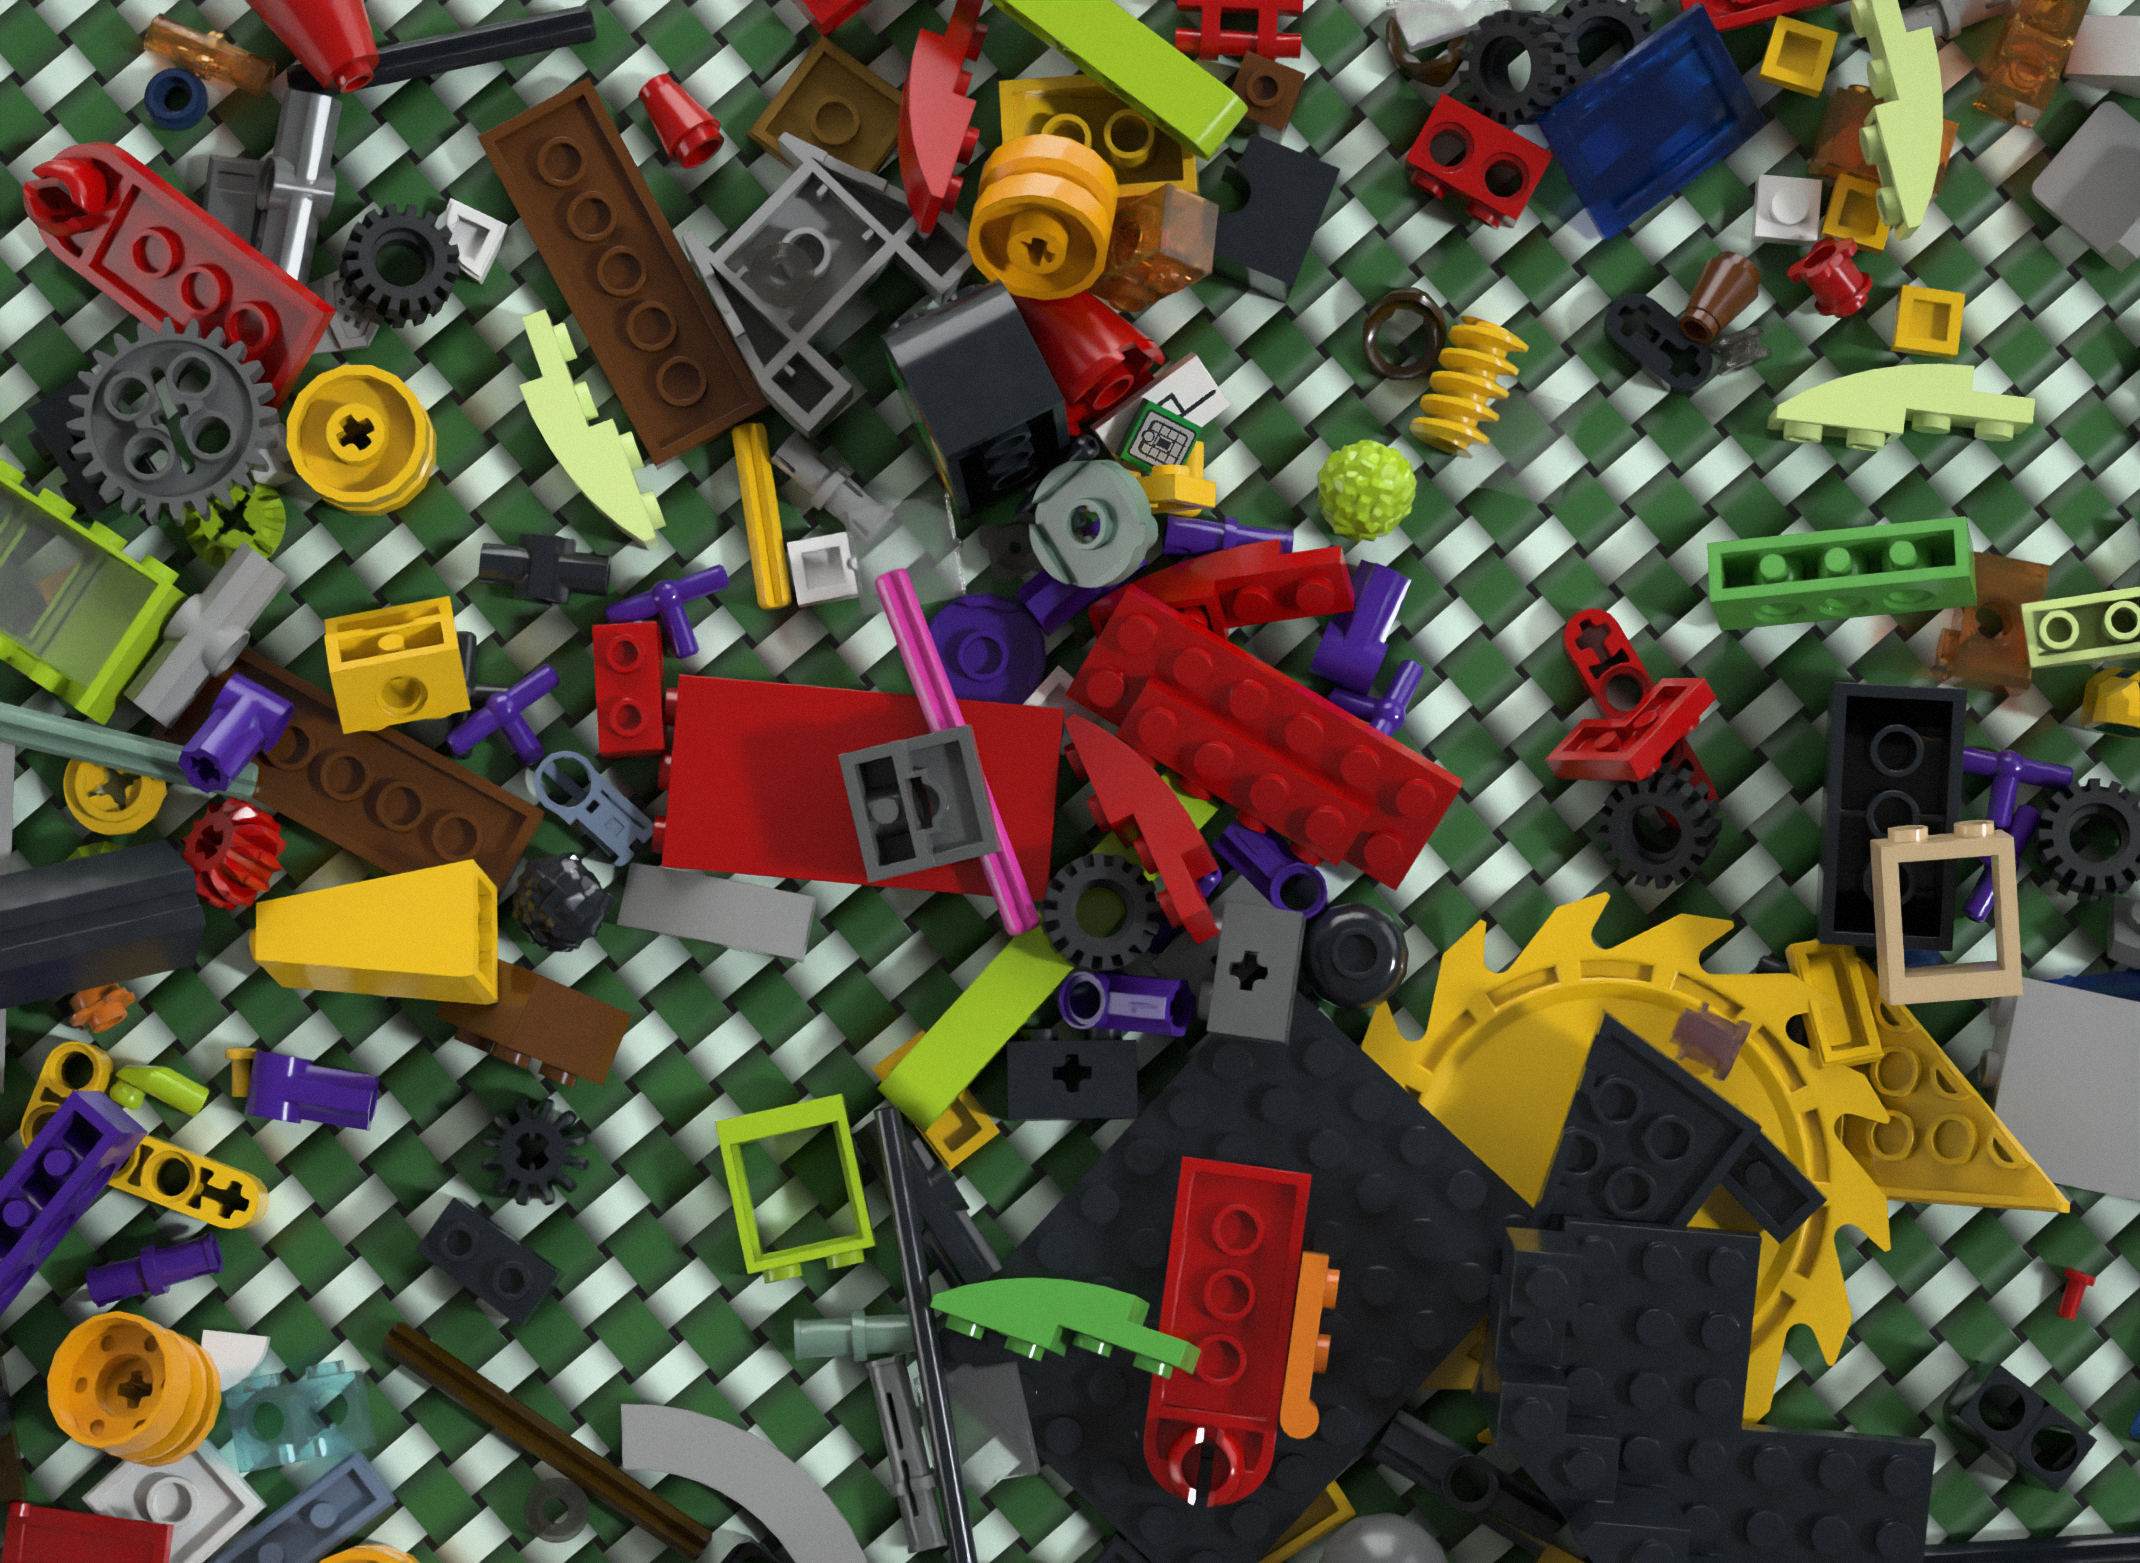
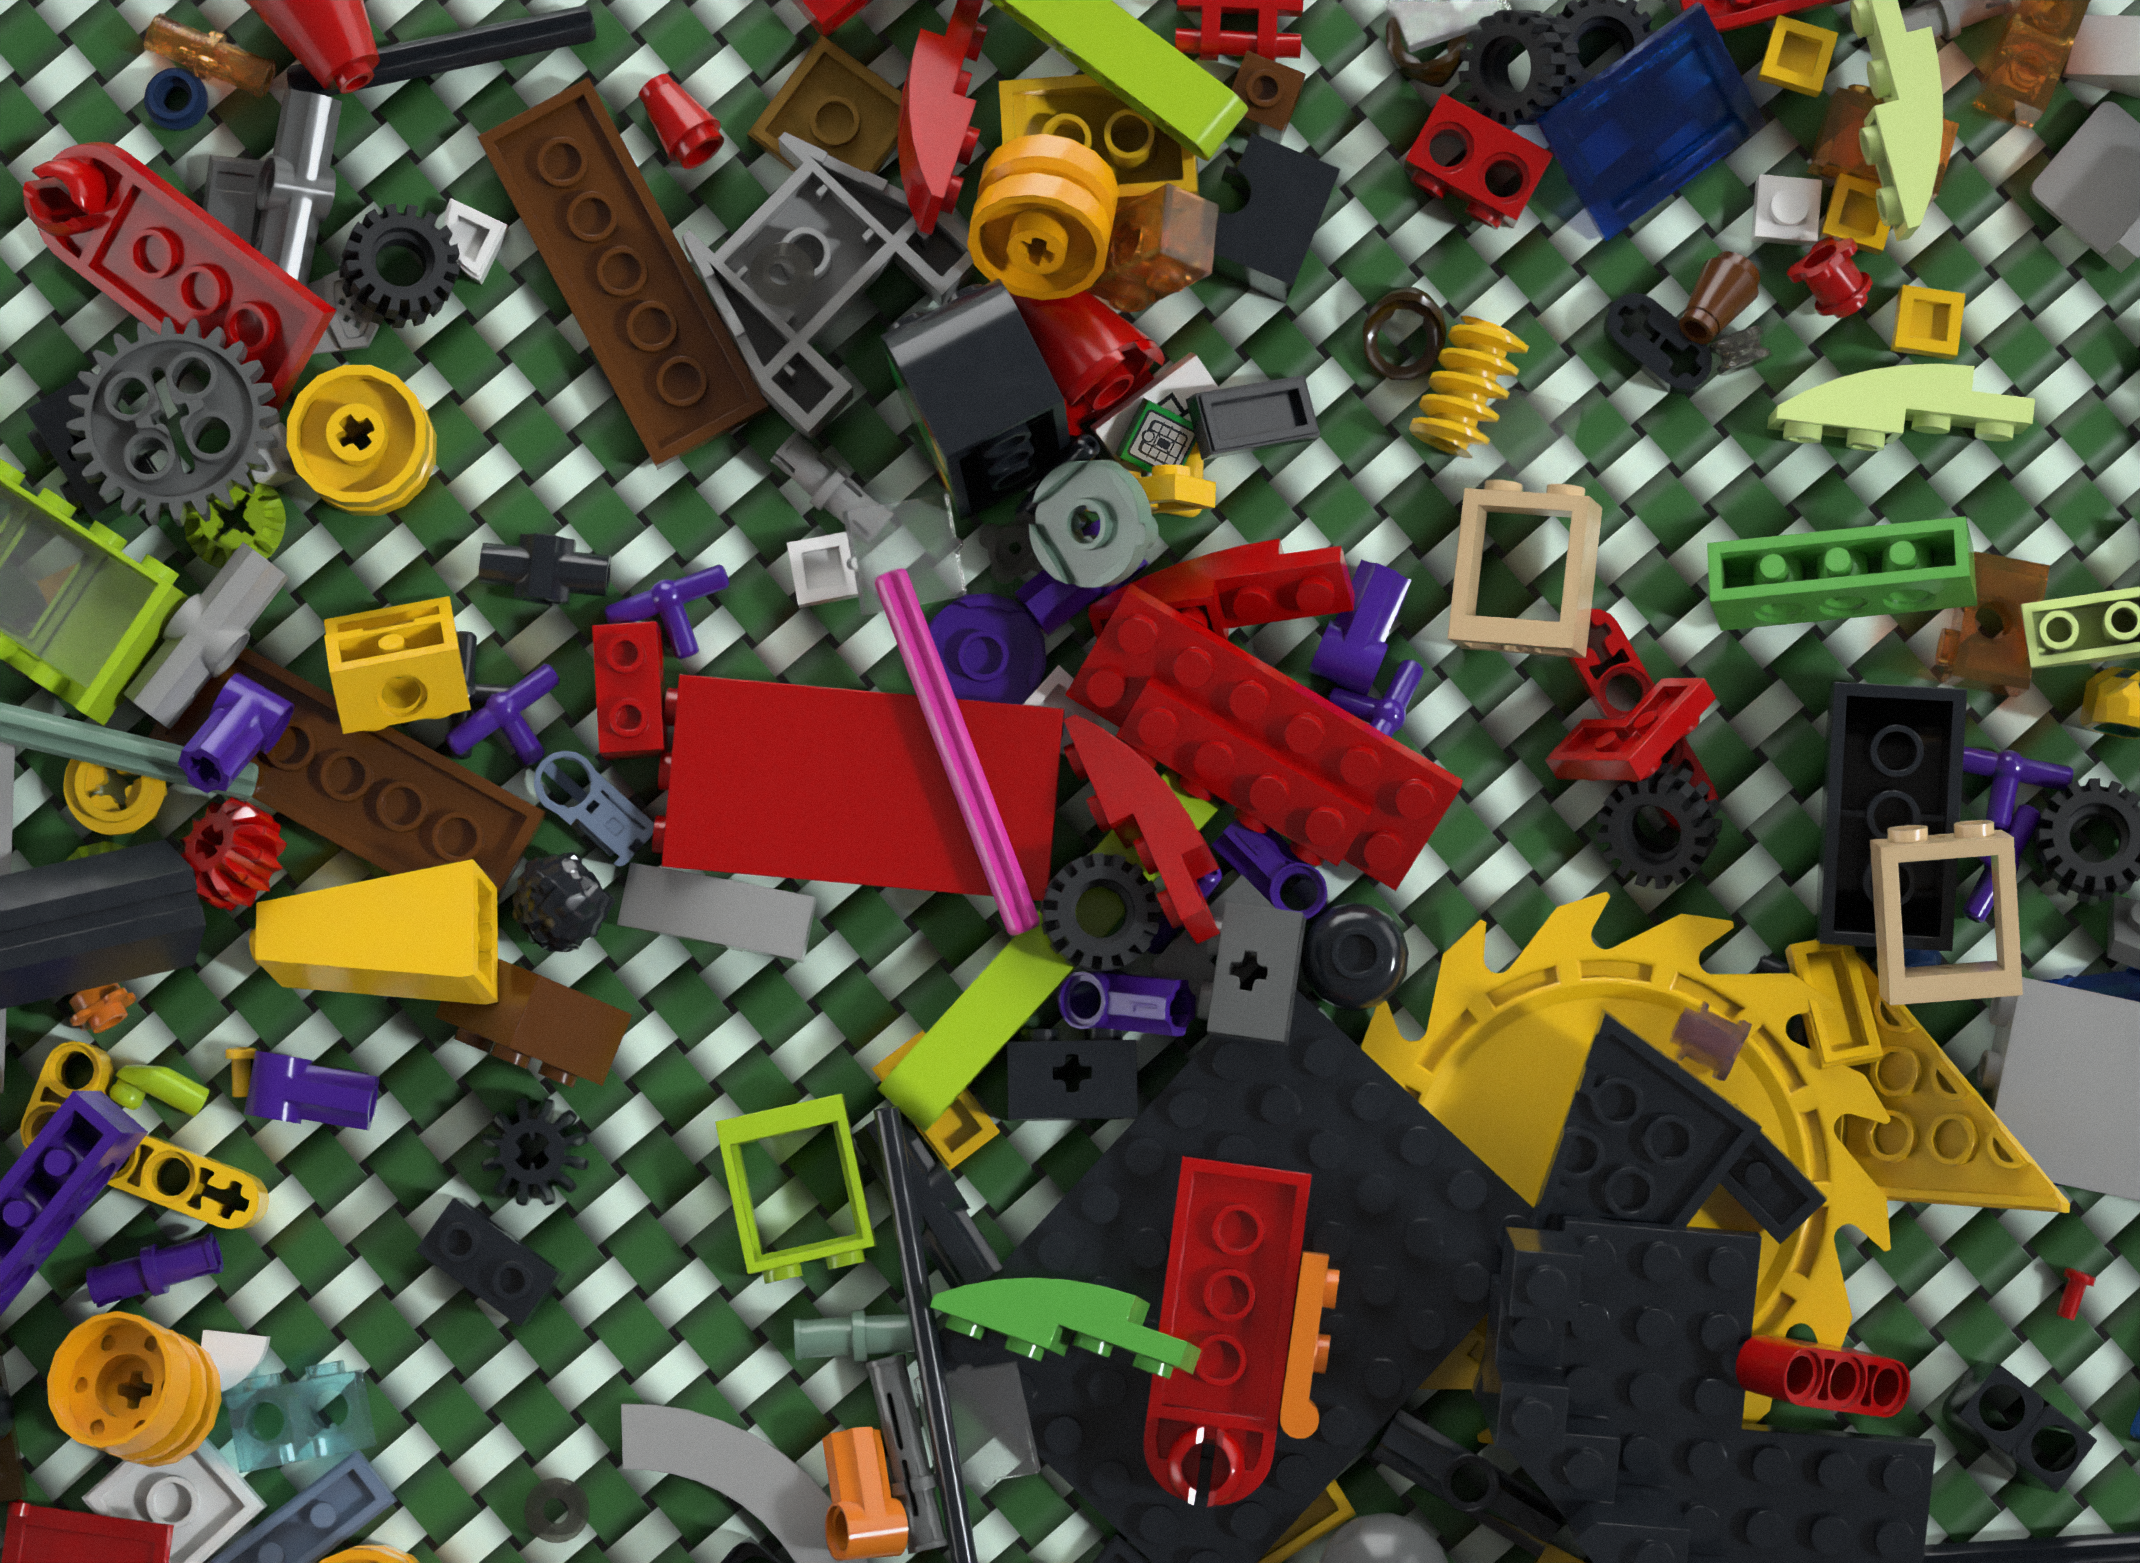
(546, 1441): dark brown axle -> none
(592, 456): yellowish green slope -> none
(762, 516): yellow axle -> none
(862, 1514): none -> orange piece
(894, 811): dark grey brick -> none
(1201, 537): dark purple pin -> none
(1252, 417): none -> black tile
(1365, 490): lime piece -> none
(1526, 636): none -> tan window
(1823, 1376): none -> red beam

